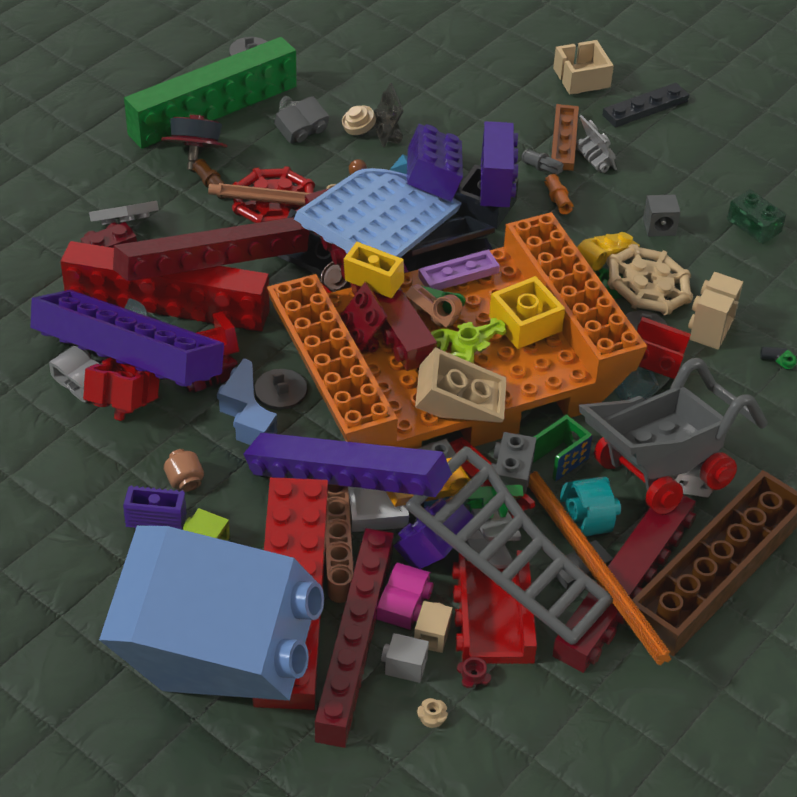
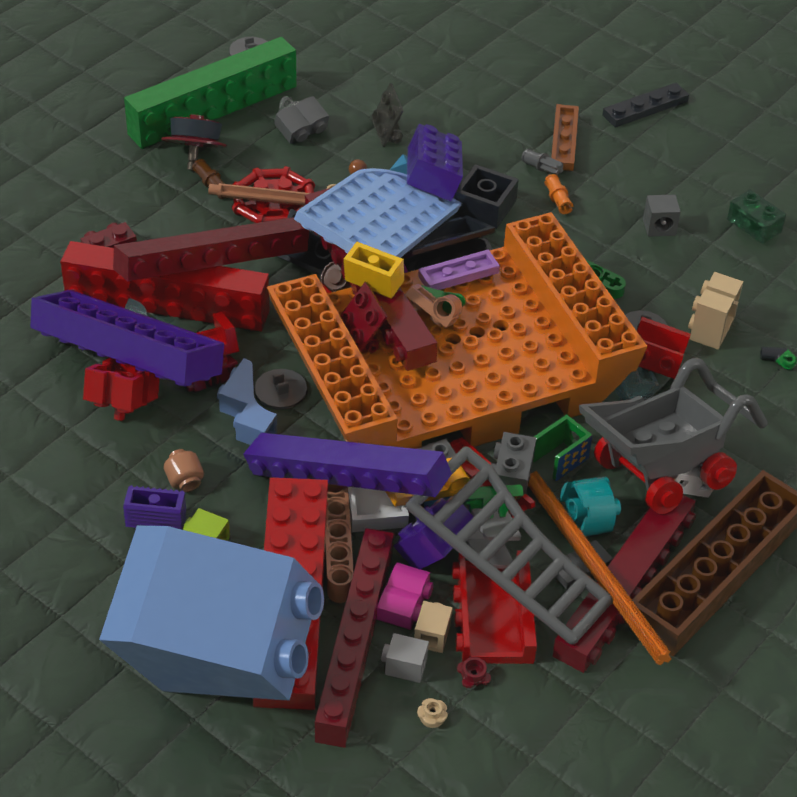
(69, 370): light grey brick -> none
(124, 213): light grey plate -> none
(358, 120): tan plate -> none
(459, 389): tan slope -> none
(468, 338): lime animal -> none
(498, 164): dark purple brick -> none
(527, 311): yellow brick -> none
(591, 71): tan piece -> none
(596, 147): light grey hinge -> none
(599, 248): yellow plate -> none
(636, 276): tan plate -> none

